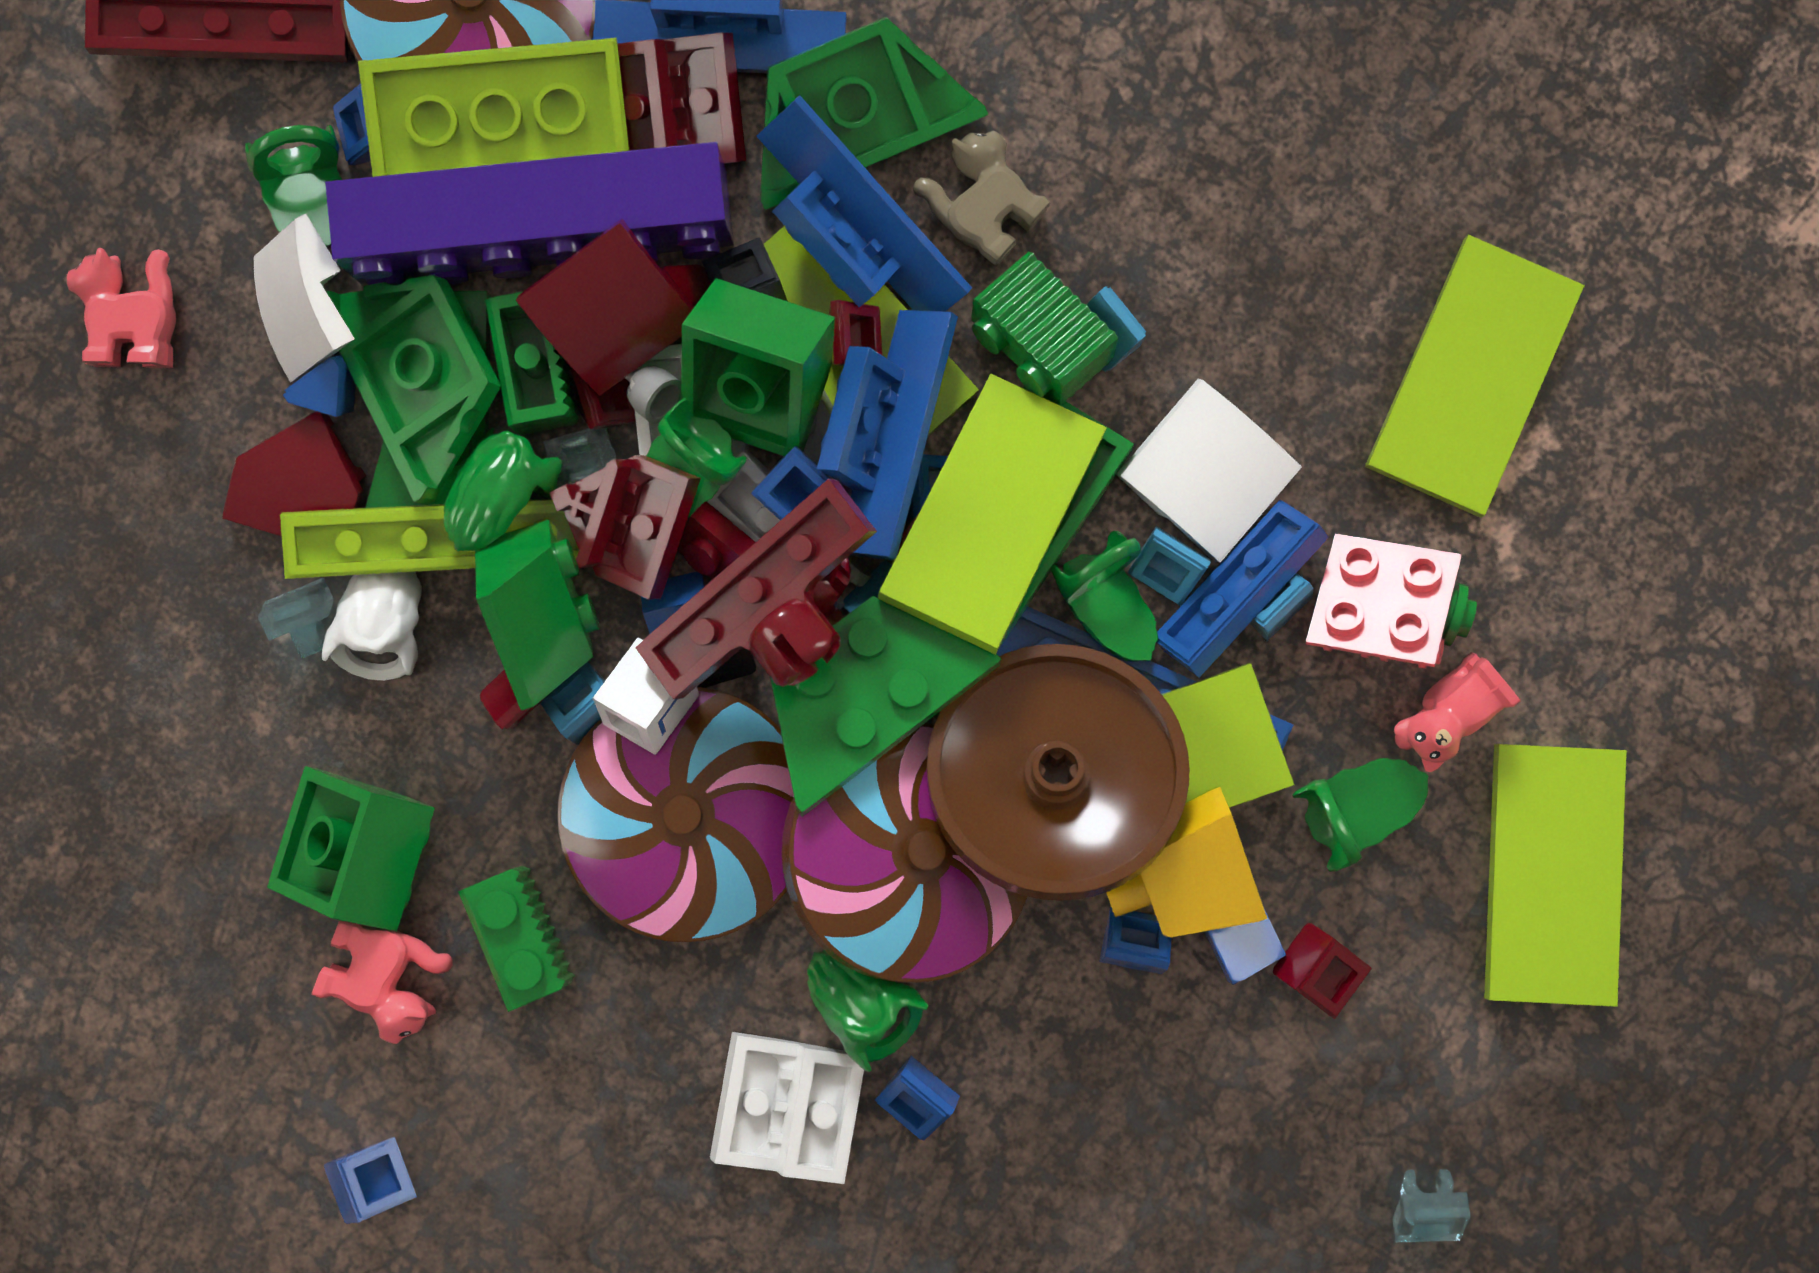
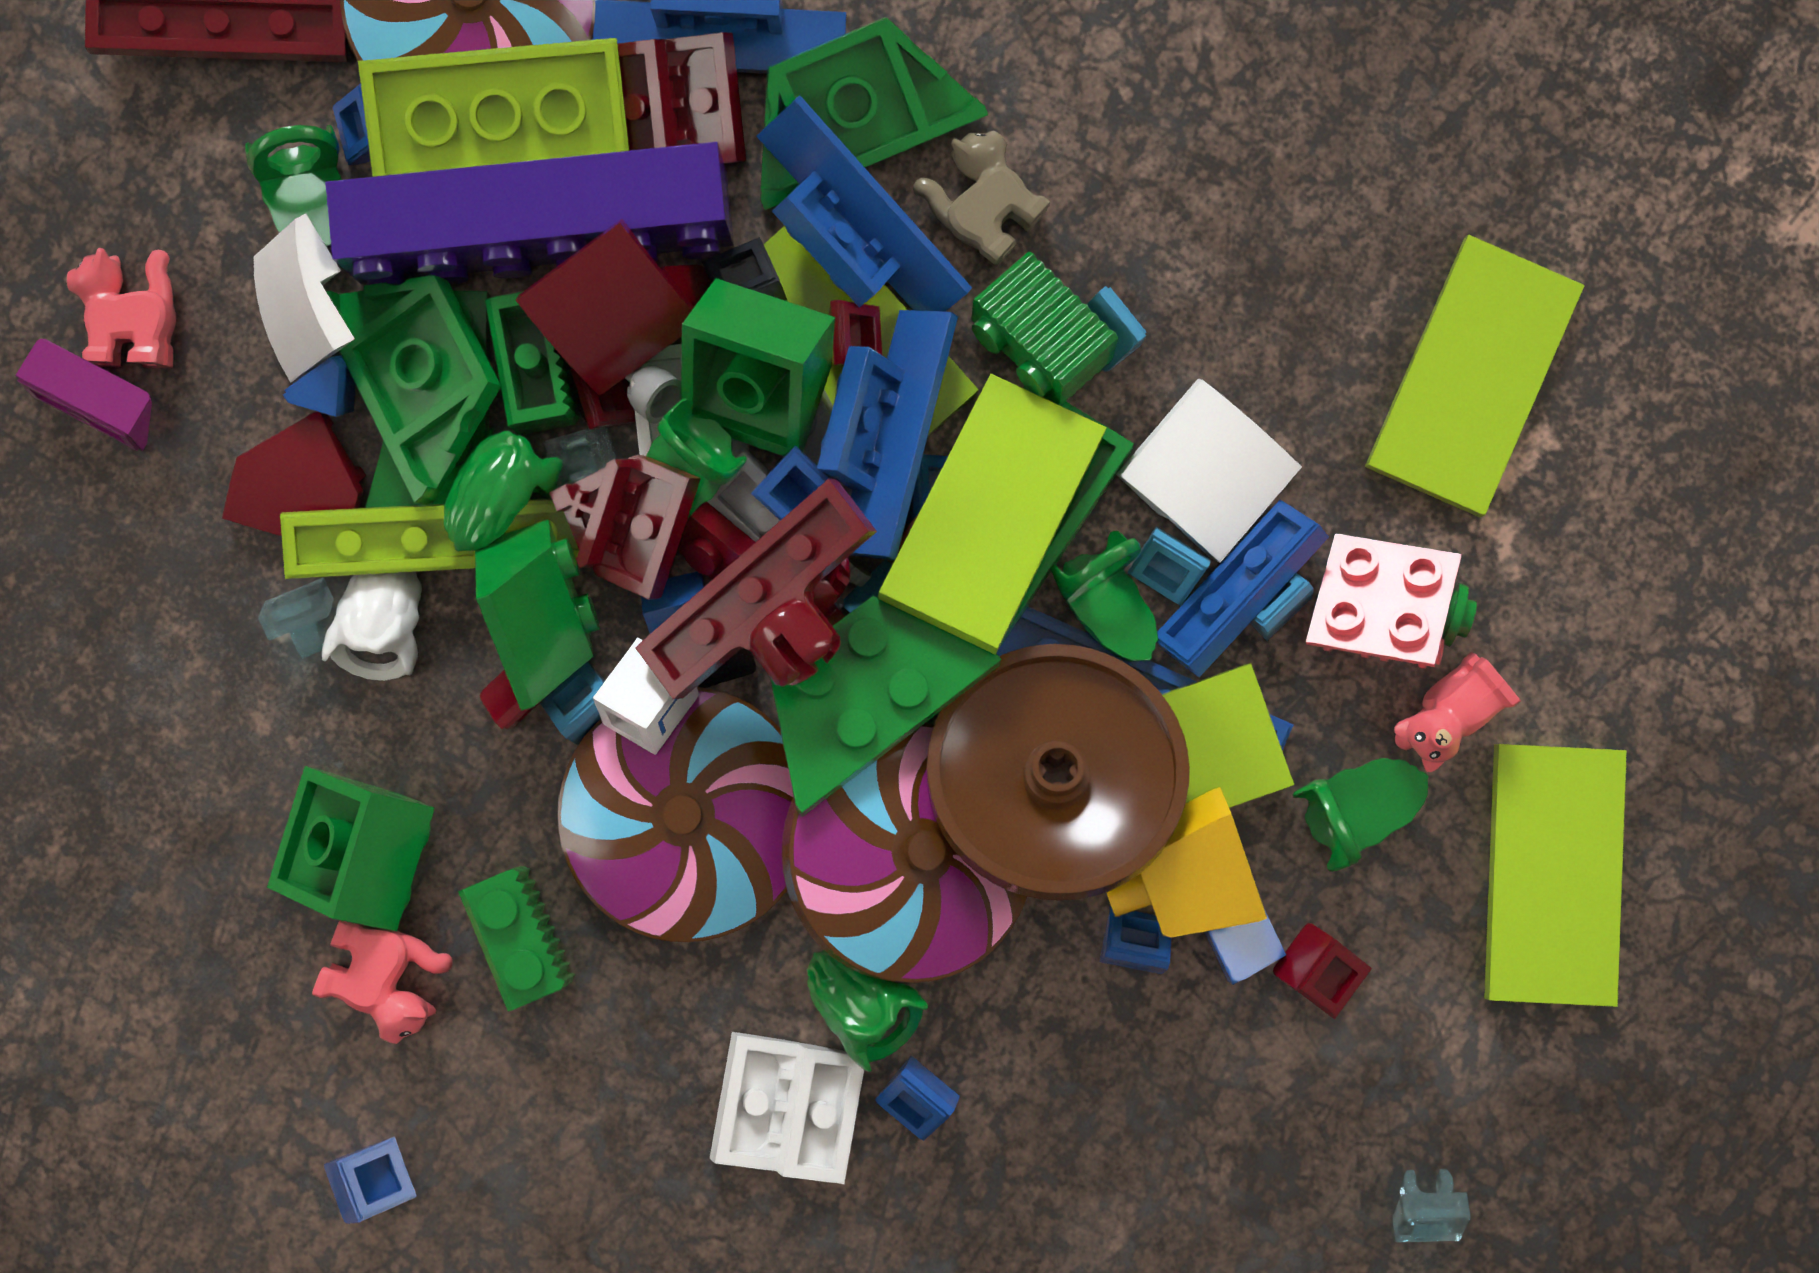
(87, 393): none -> magenta slope

